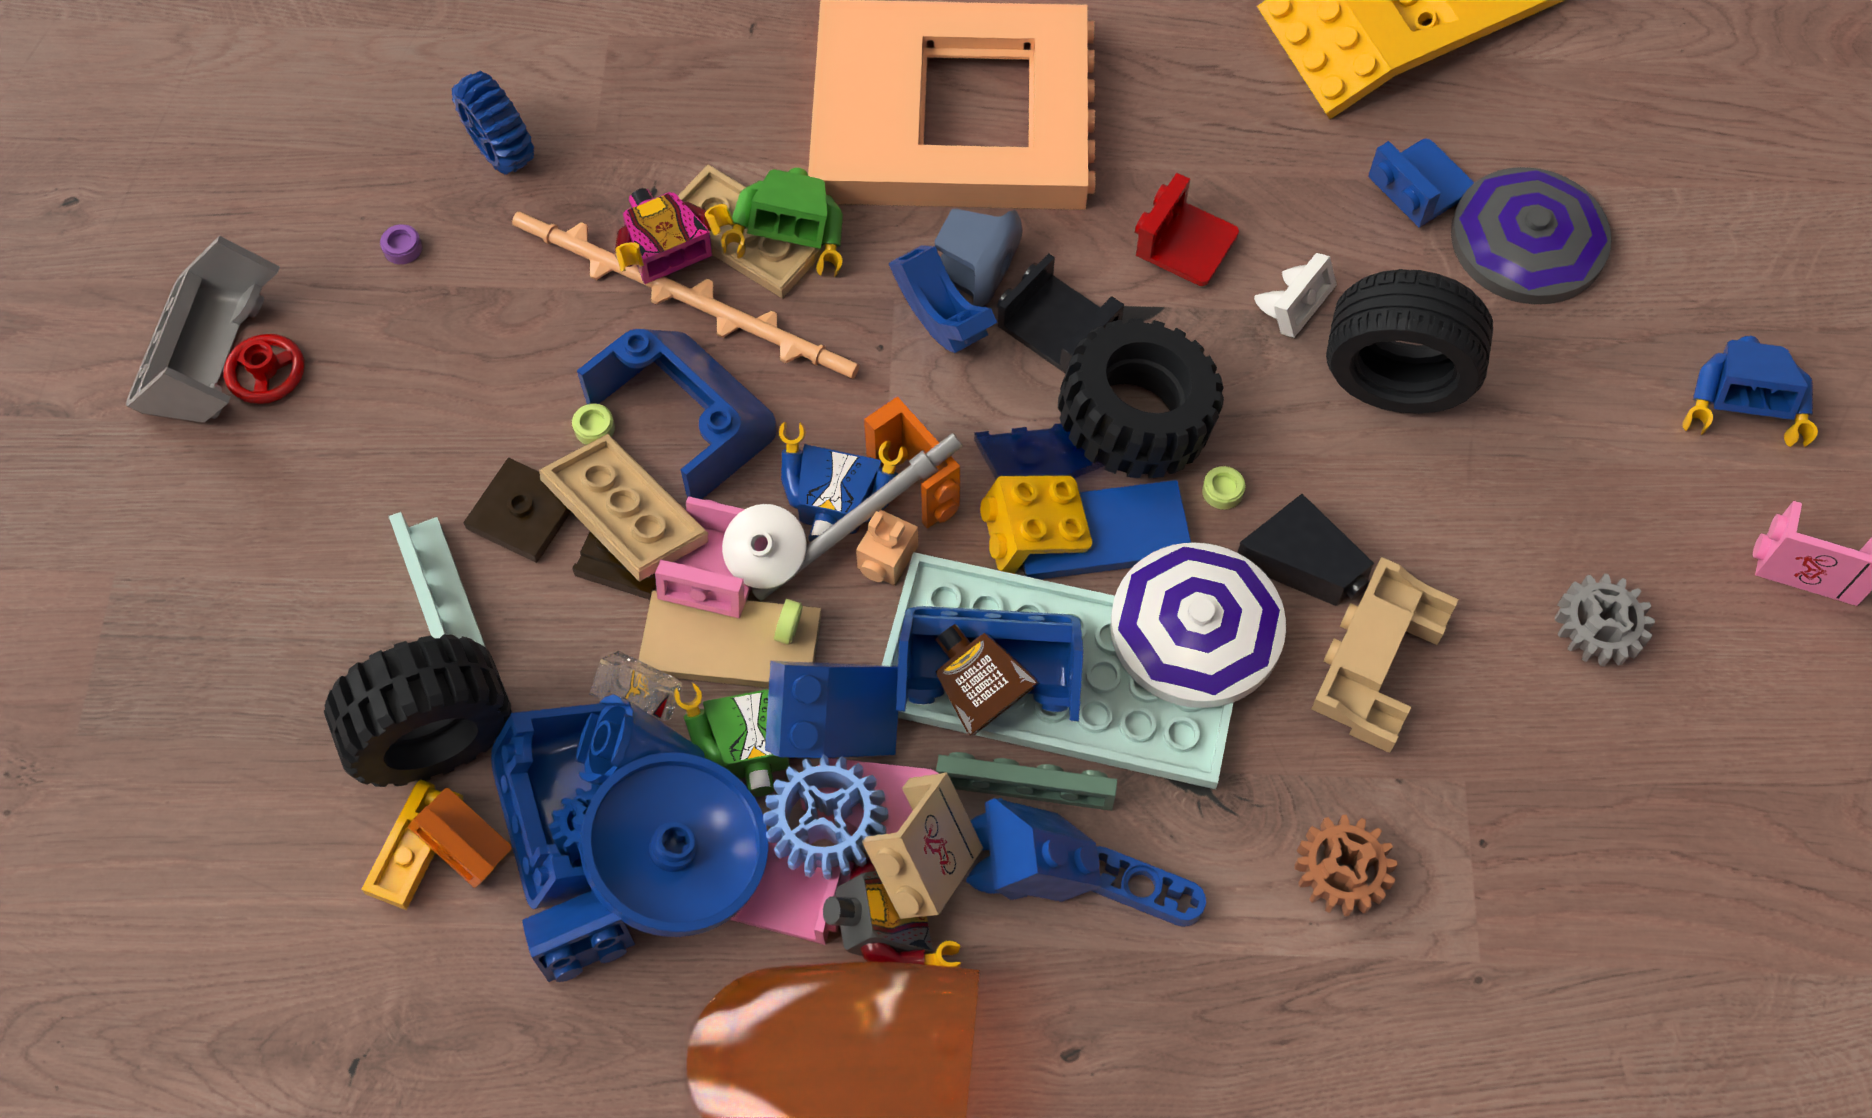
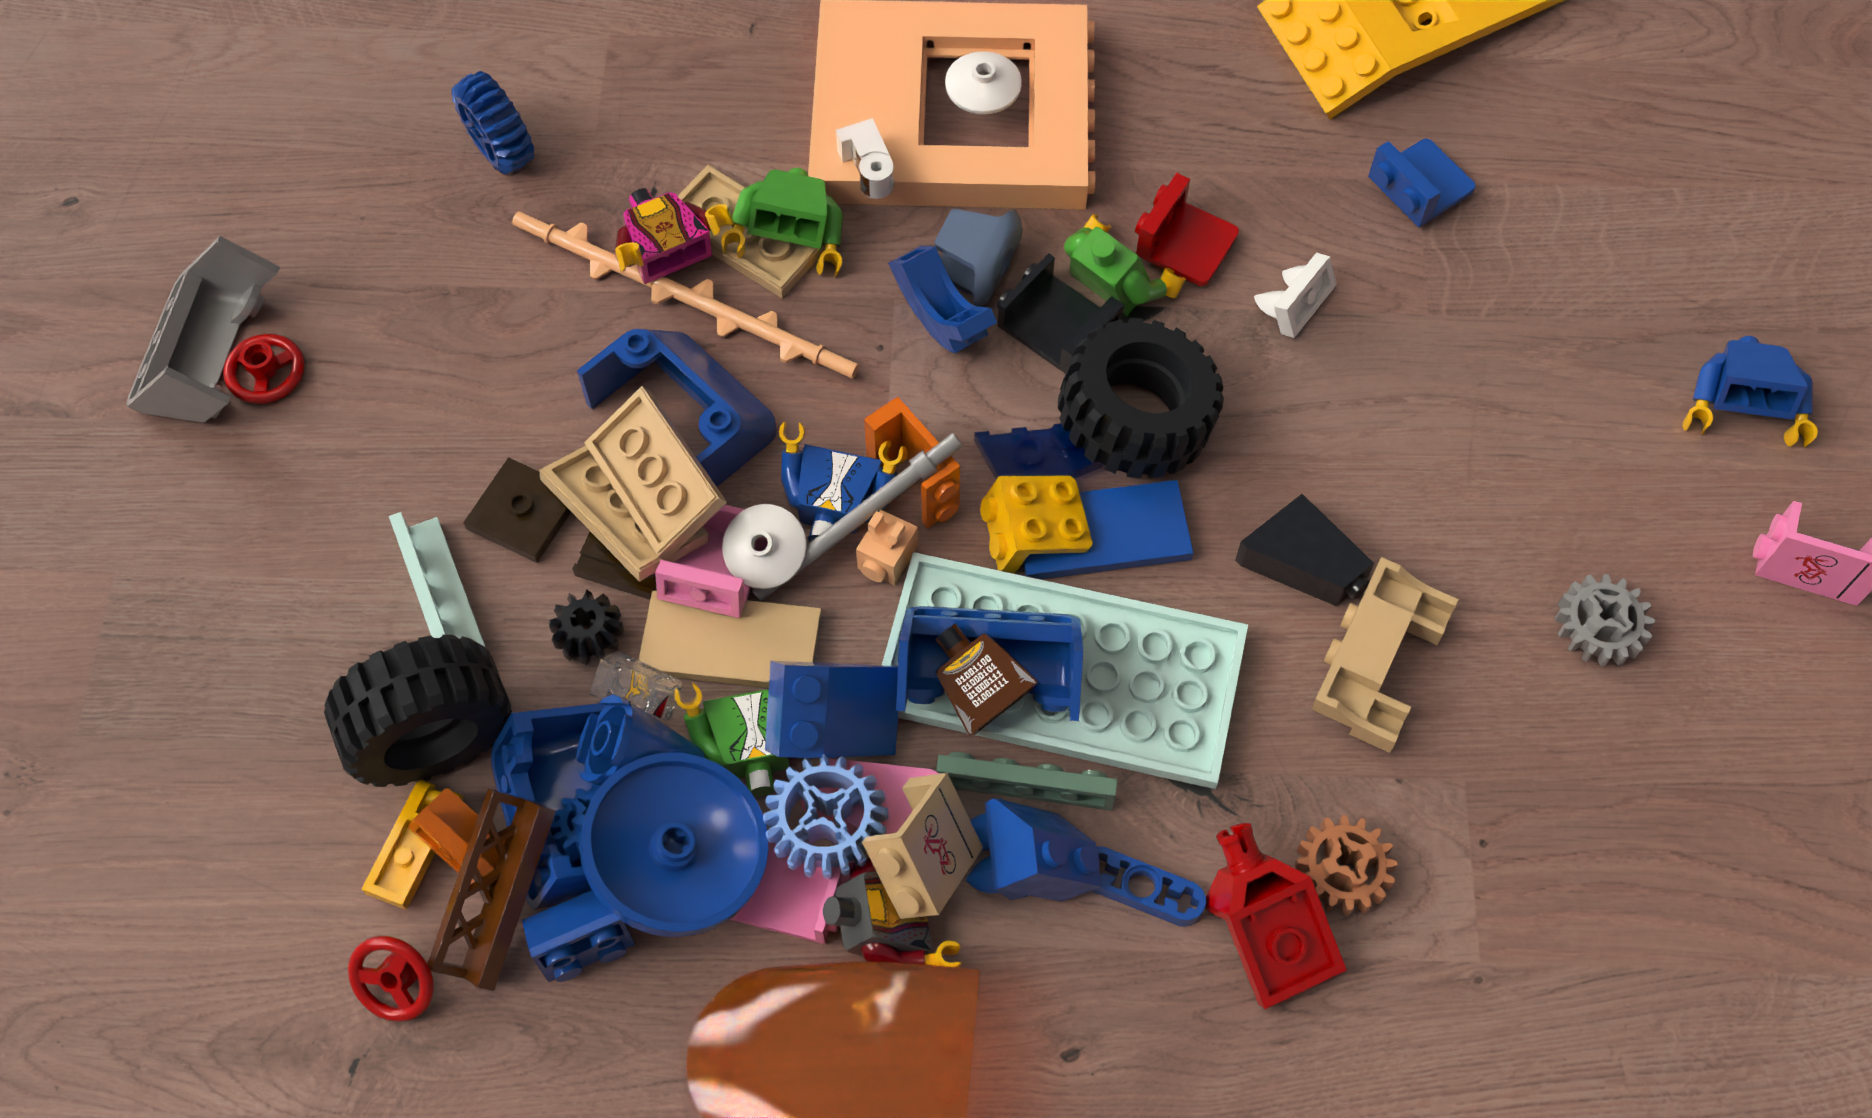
(392, 976): none -> red piece
(401, 244): medium lavender tile -> none
(506, 893): none -> reddish brown fence
(571, 619): none -> black gear
(592, 423): yellowish green tile -> none
(655, 473): none -> tan tile
(788, 621): yellowish green tile -> none
(867, 149): none -> white leg
(983, 82): none -> white dish
(1114, 269): none -> bright green torso
(1198, 625): dish -> none
(1223, 487): yellowish green tile -> none
(1272, 920): none -> red plate
(1418, 310): black tyre -> none
(1531, 235): dish -> none

